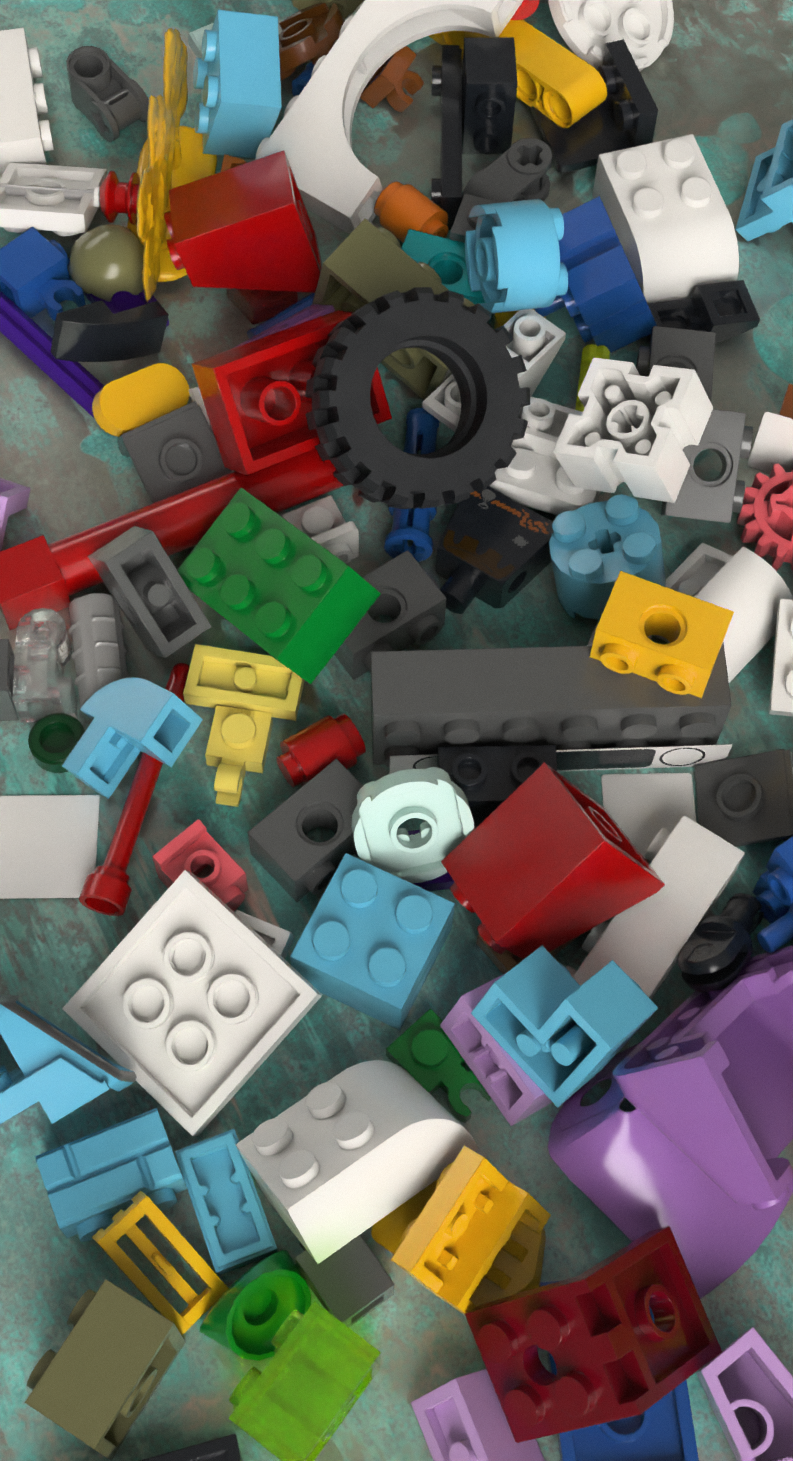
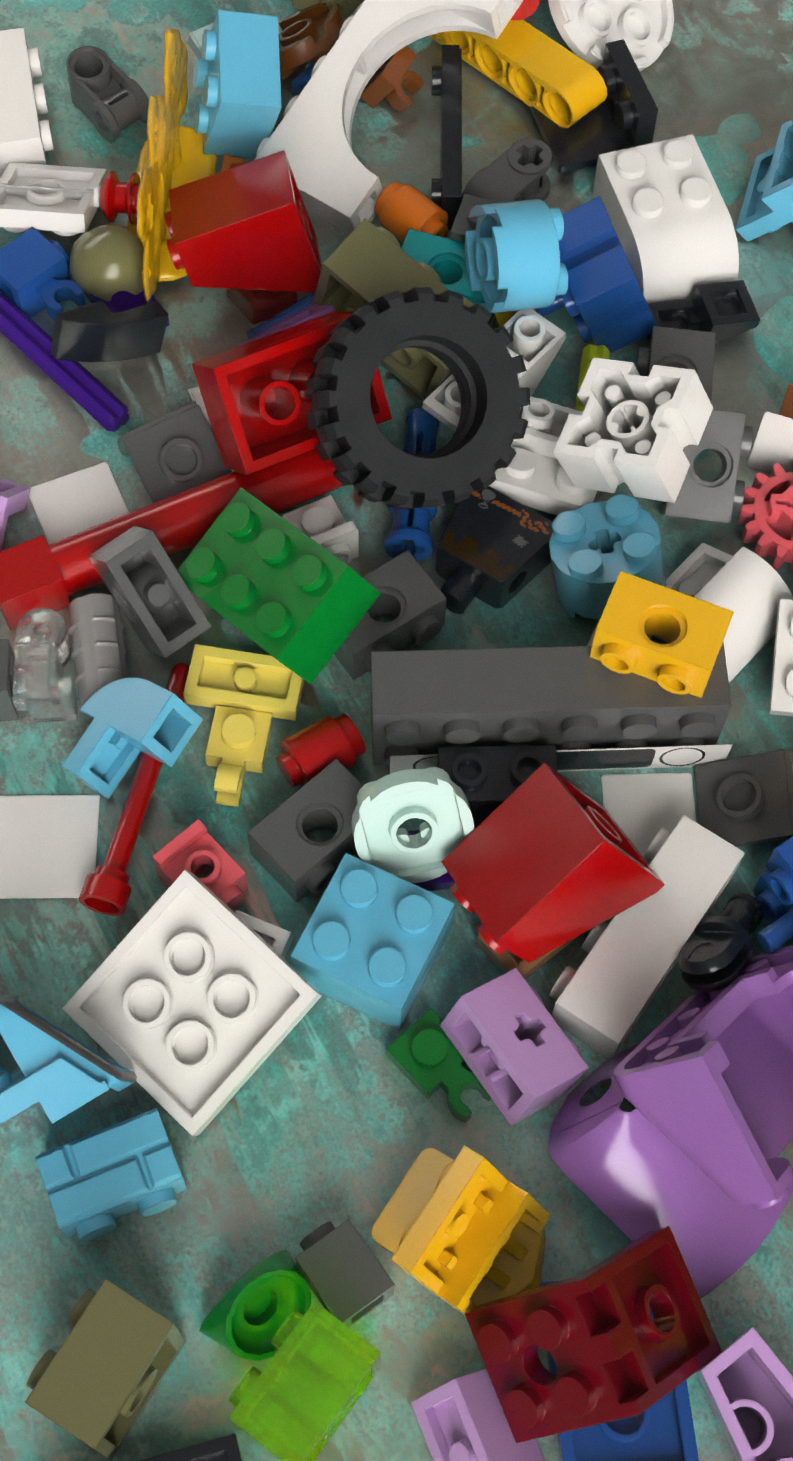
(53, 740): dark green tile -> none
(77, 501): none -> white sticker
(125, 1223): yellow tile -> none
(140, 398): yellow tile -> none
(226, 1202): medium azure plate -> none
(352, 1153): white brick -> none
(488, 95): black brick -> none
(556, 1026): medium azure brick -> none

